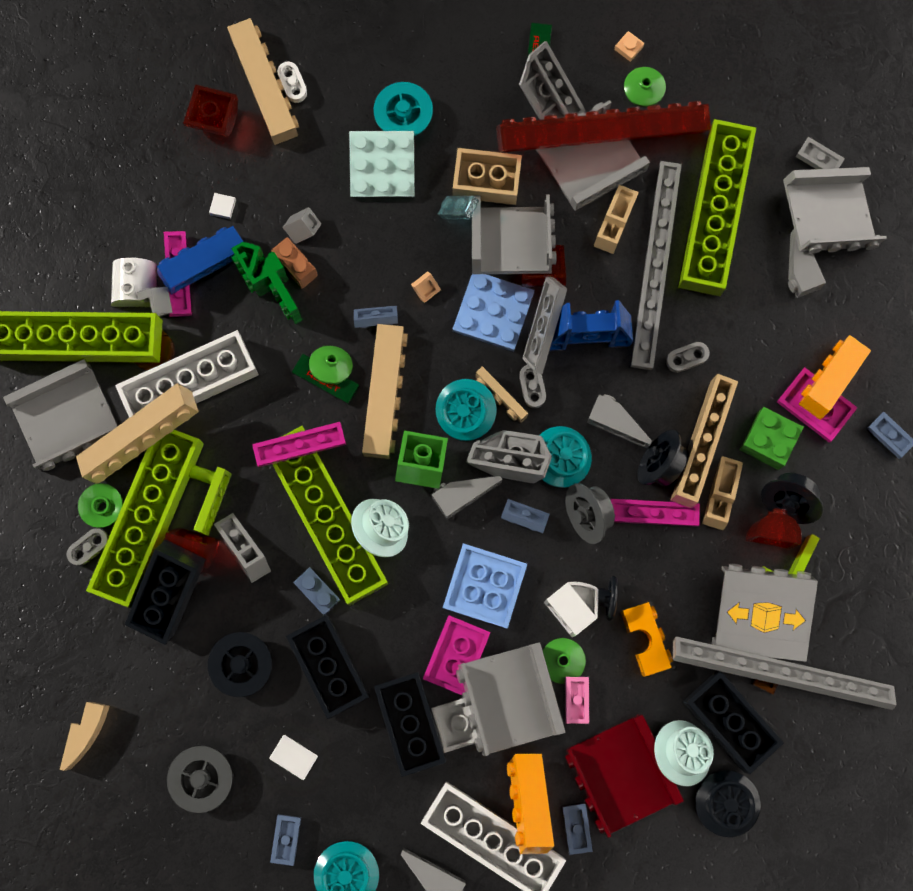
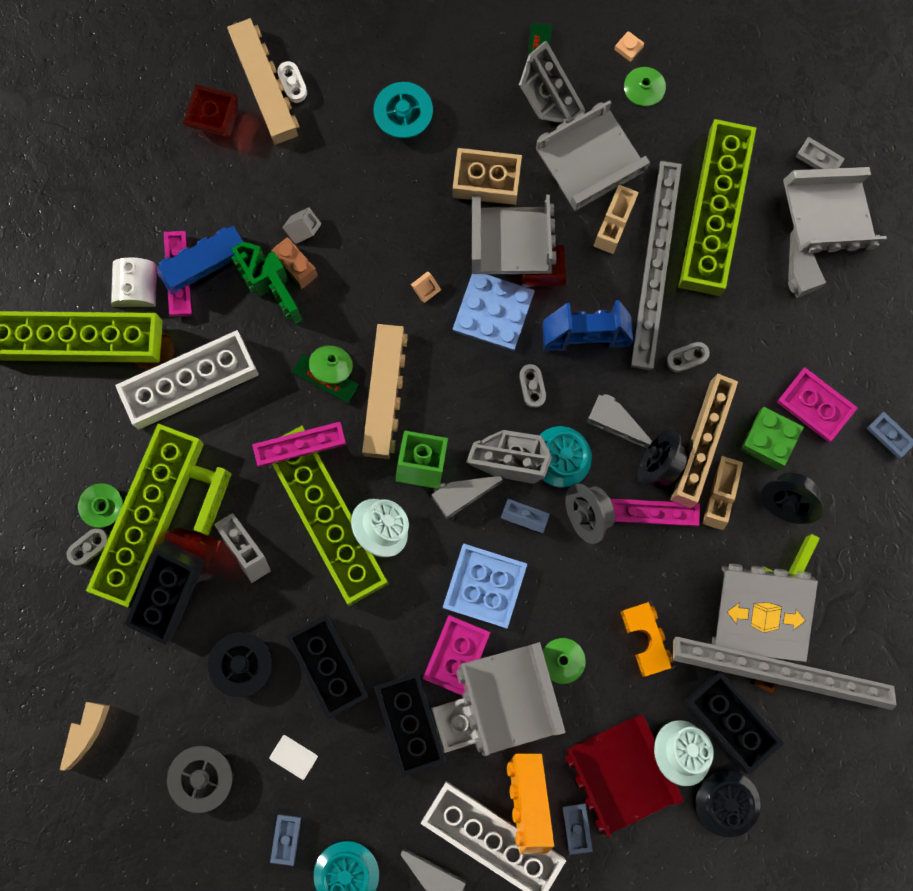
(62, 414): light grey panel -> none
(137, 434): tan brick -> none
(158, 298): light grey panel -> none
(222, 206): white tile -> none
(317, 591): sand blue plate -> none
(372, 316): sand blue plate -> none
(382, 164): light aqua plate -> none
(458, 207): clear light blue plate -> none
(466, 409): teal wheel -> none
(514, 409): tan plate -> none
(544, 324): light grey tile -> none
(577, 700): bright pink plate -> none
(578, 602): white piece -> none
(603, 128): clear red brick -> none
(776, 530): clear red brick -> none
(834, 377): light orange brick -> none

